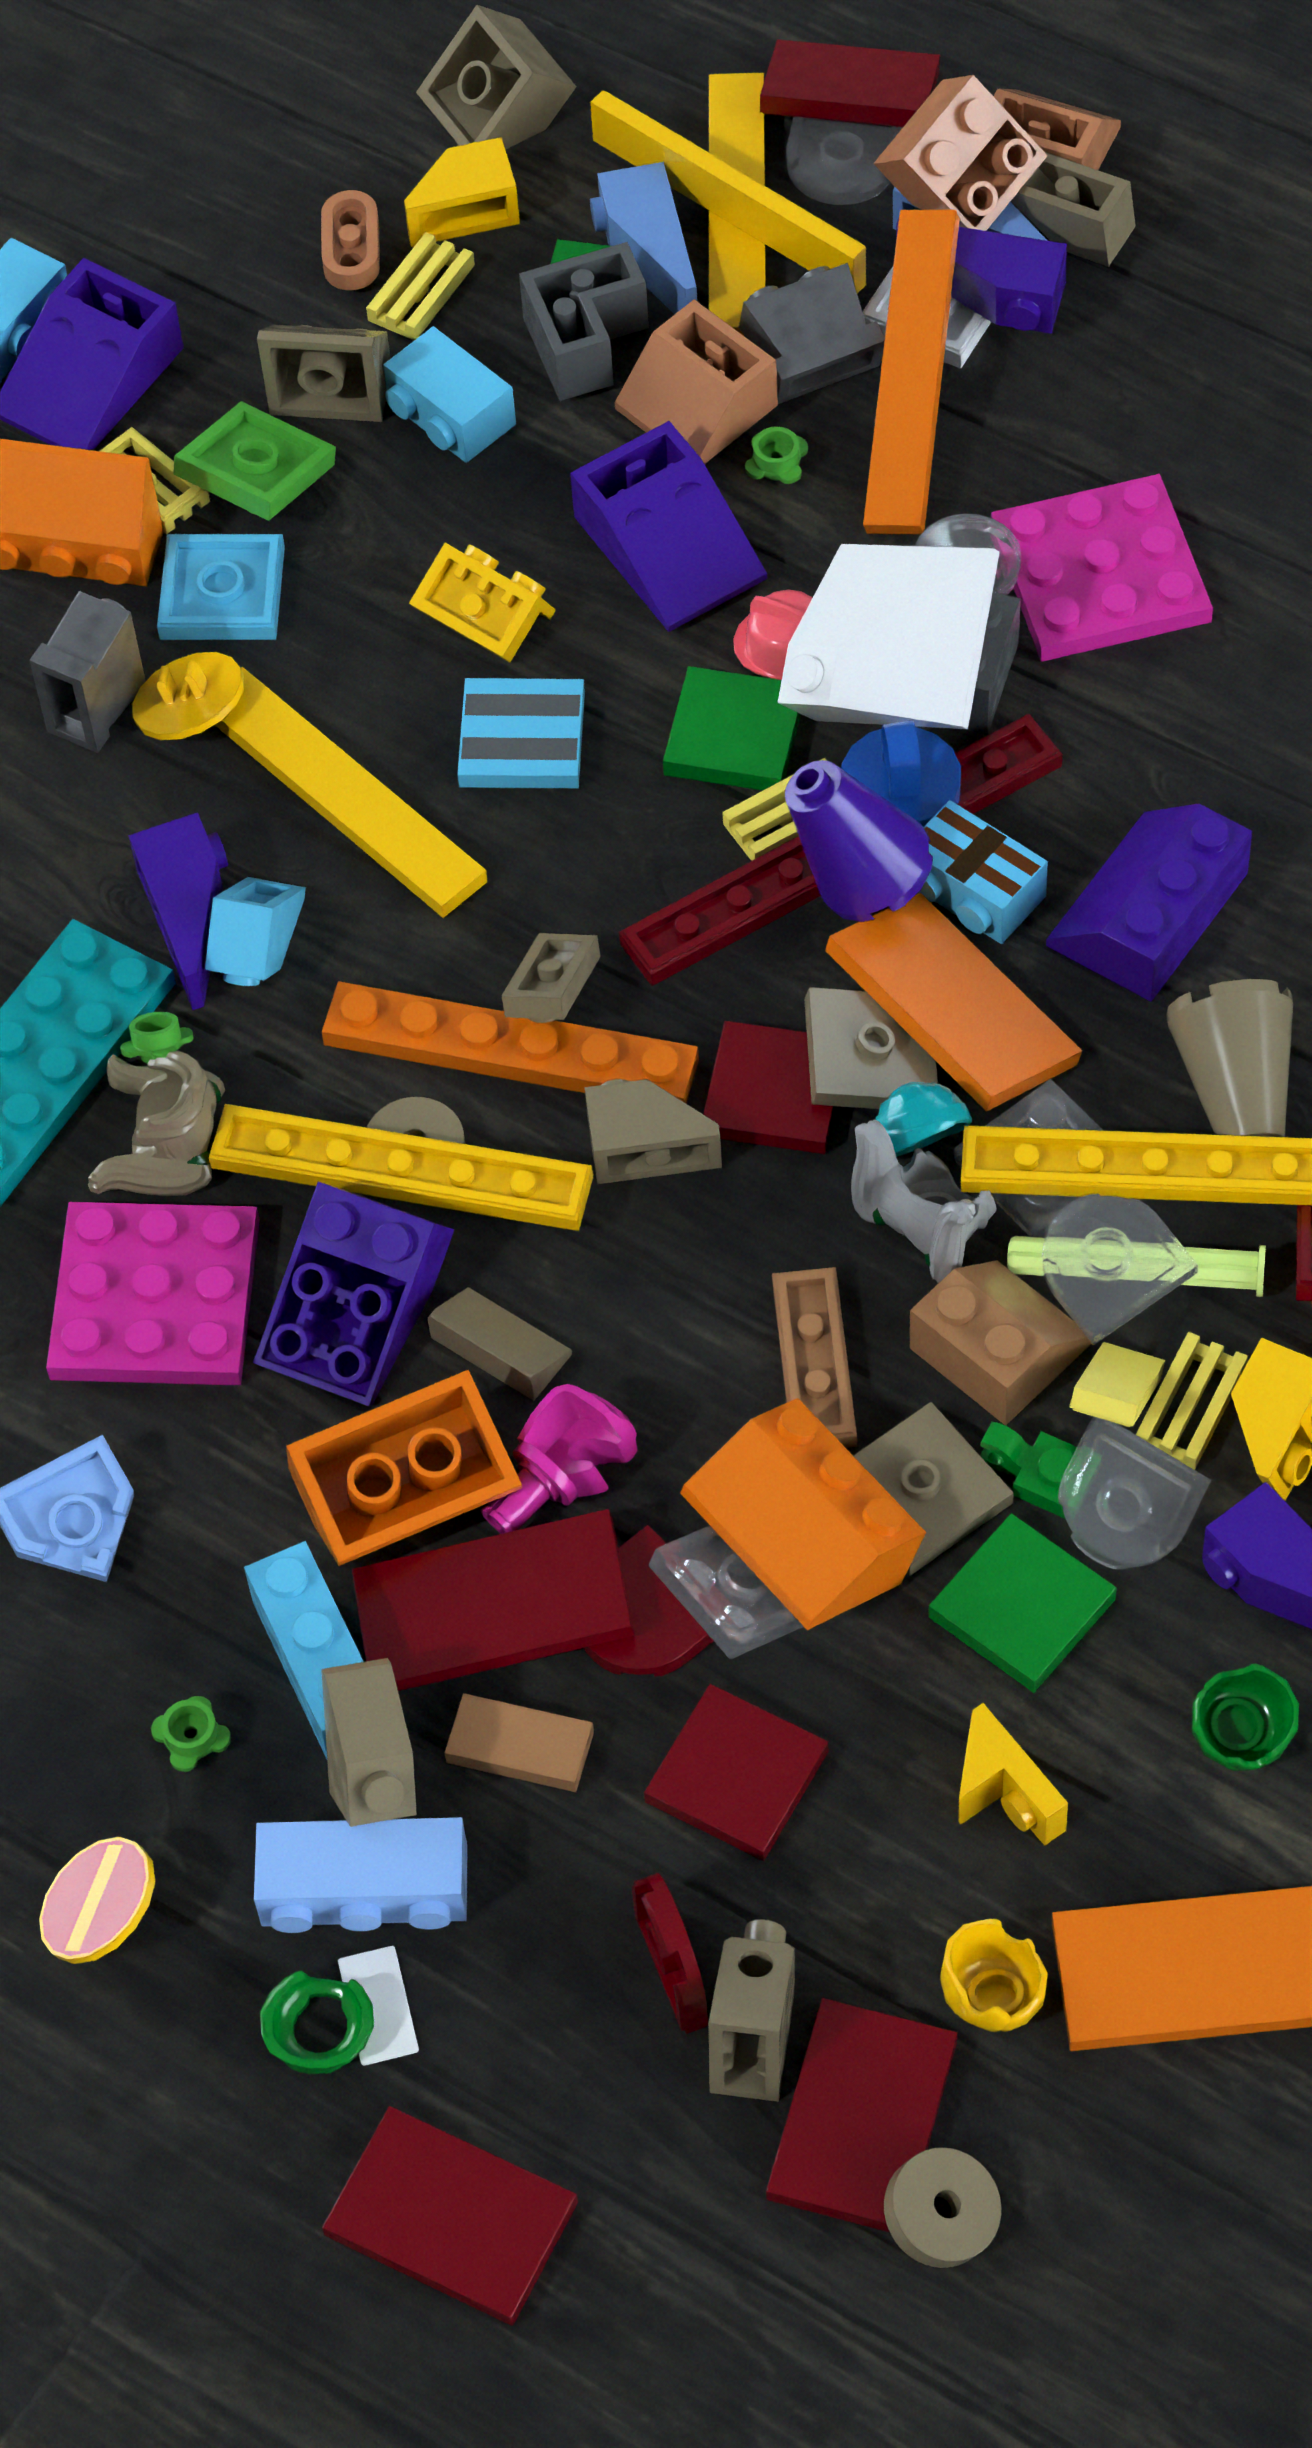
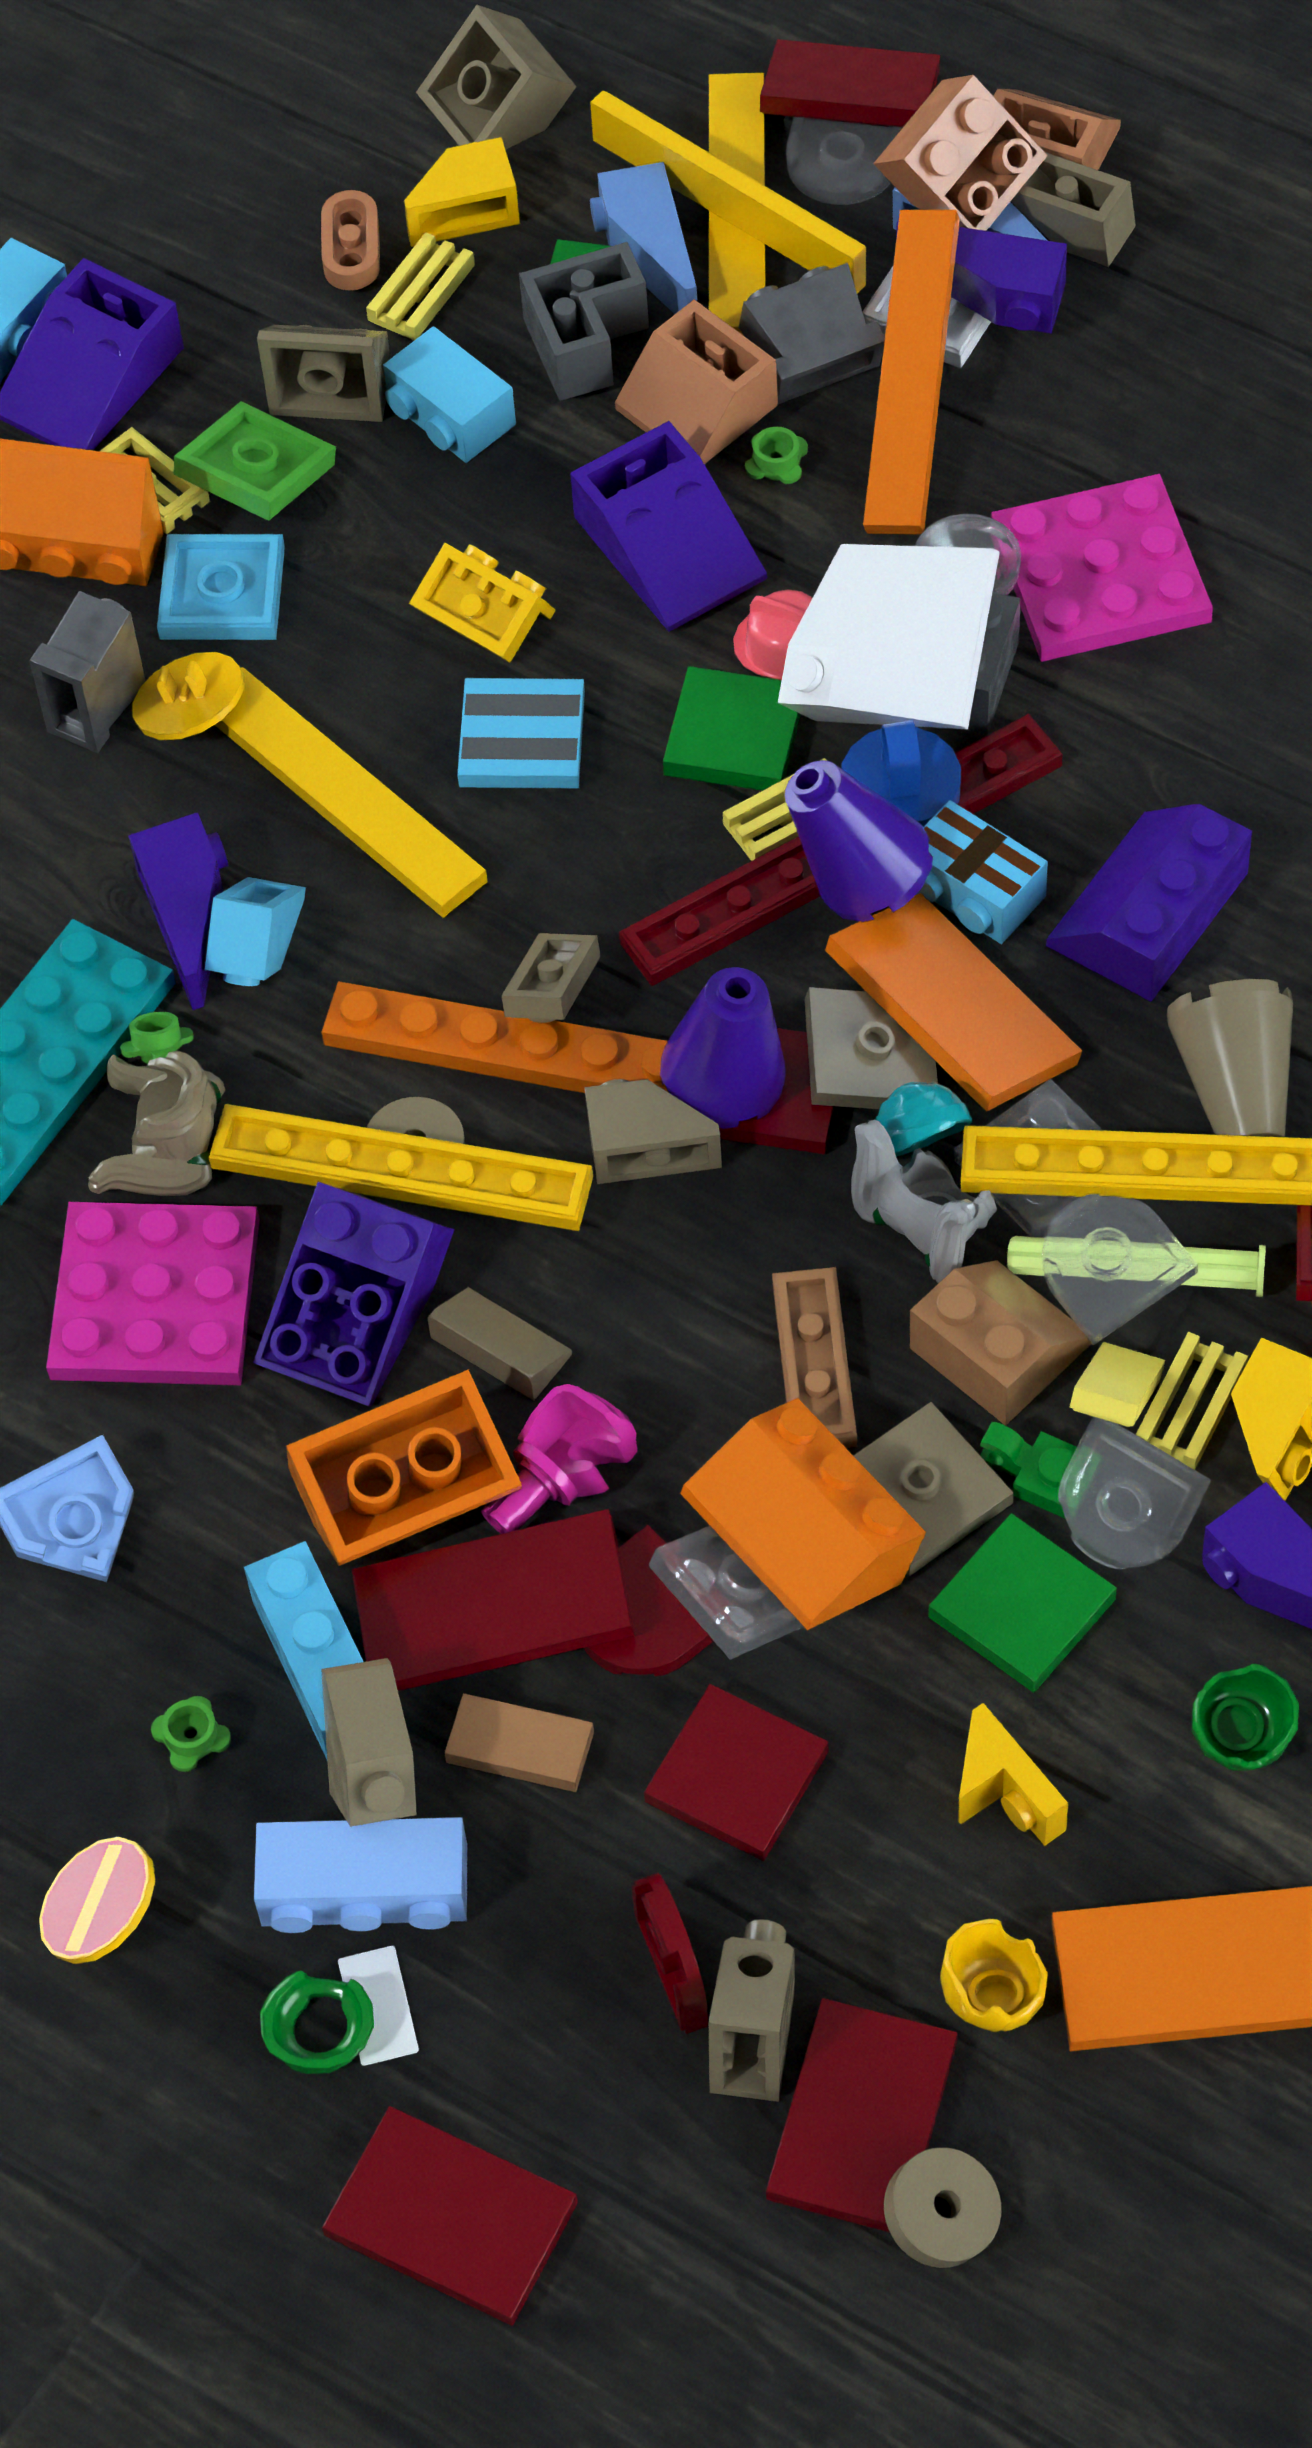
(727, 1051): none -> dark purple cone

